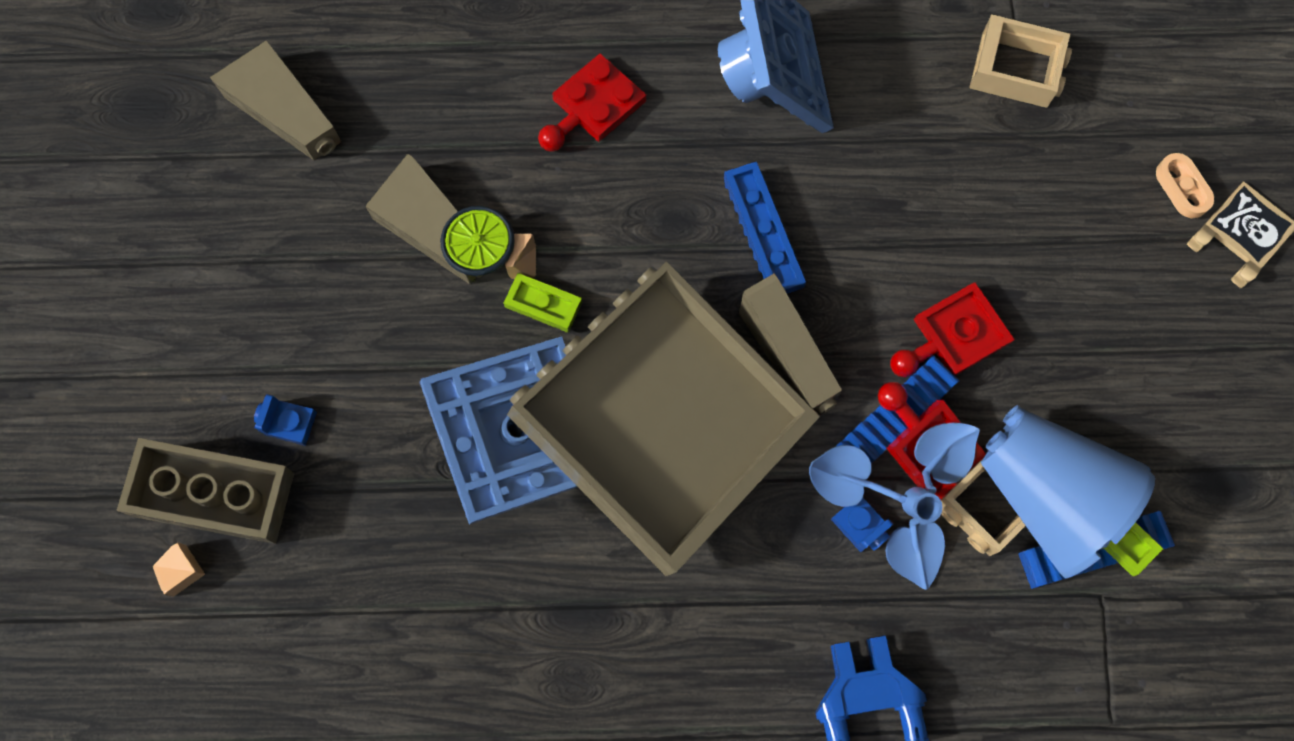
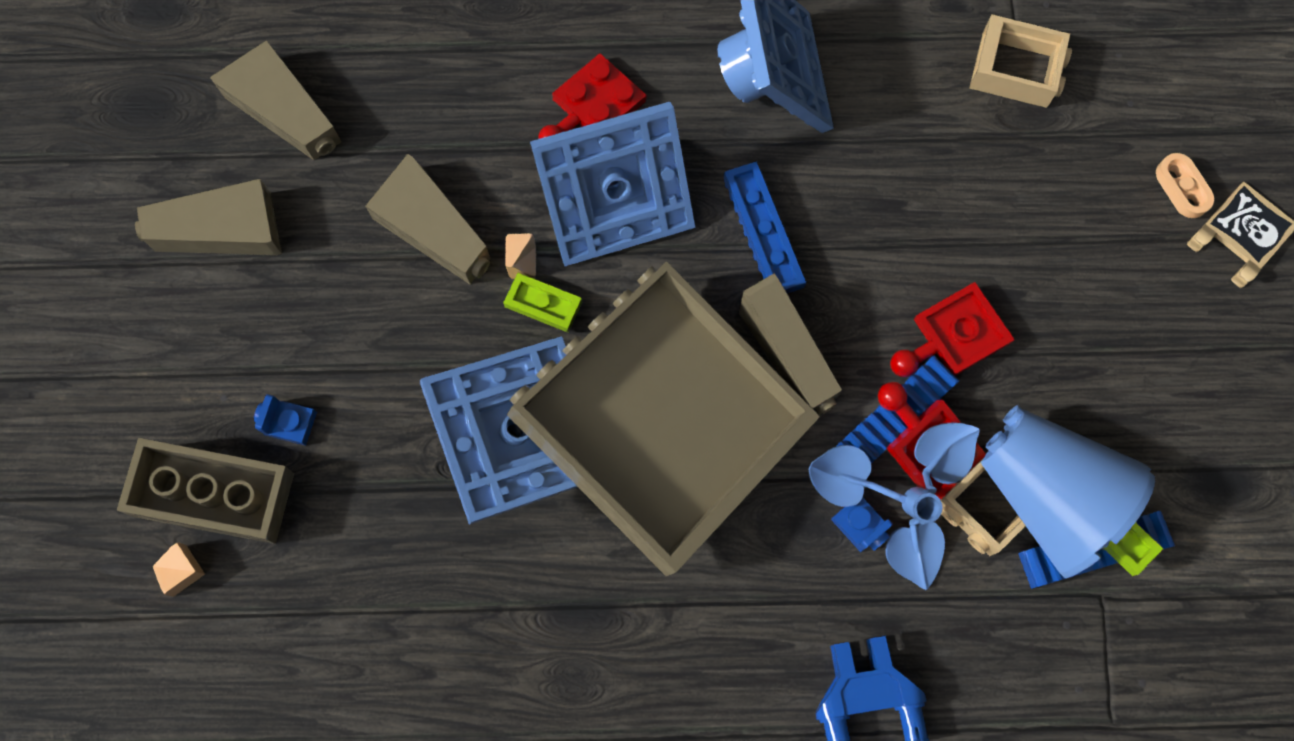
(213, 221): none -> dark tan slope
(477, 240): lime wheel -> none
(615, 183): none -> medium blue piece

